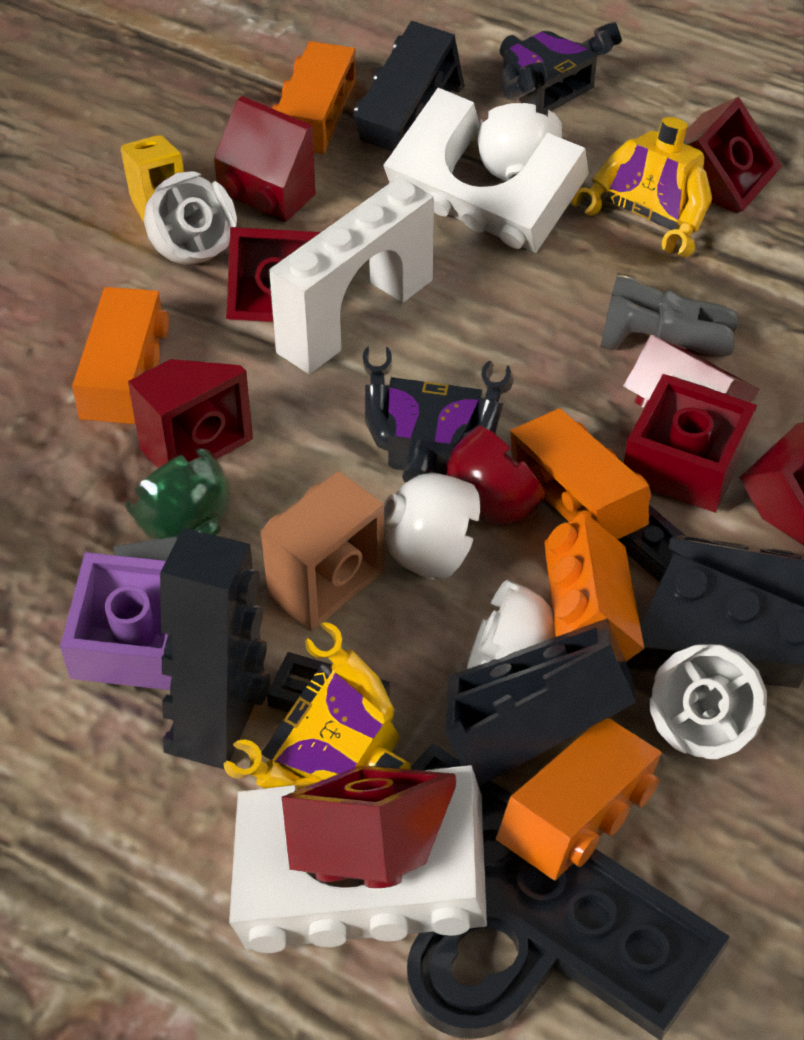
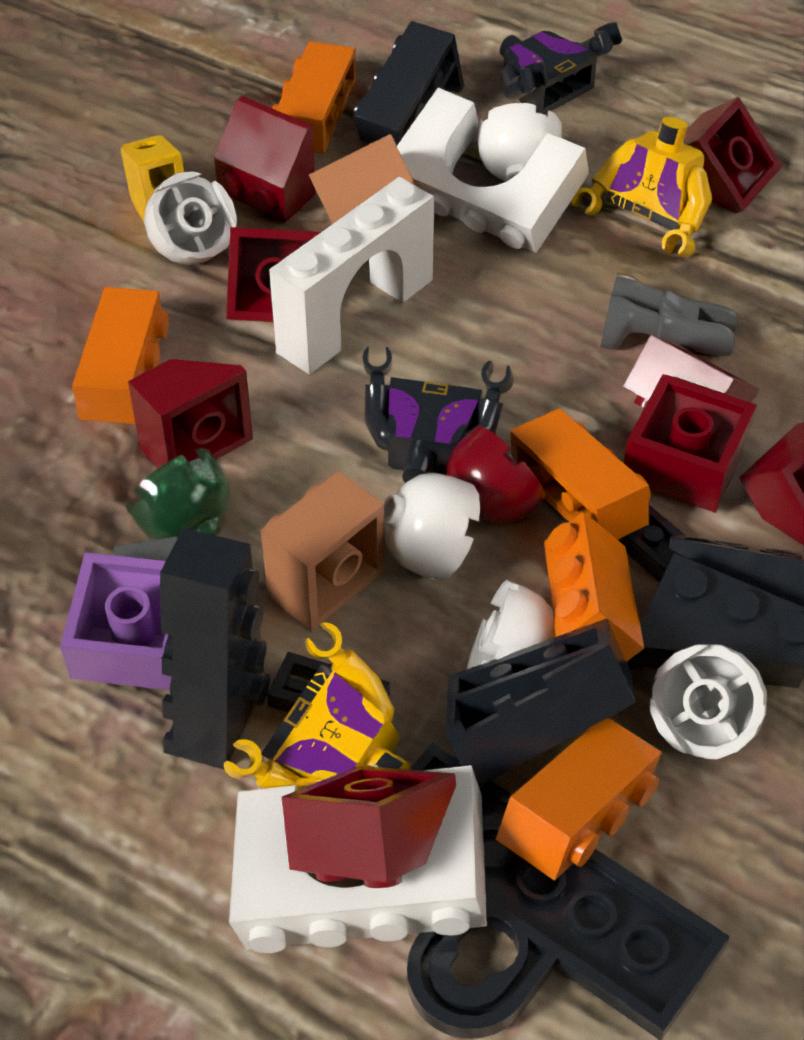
(359, 176): none -> nougat brick

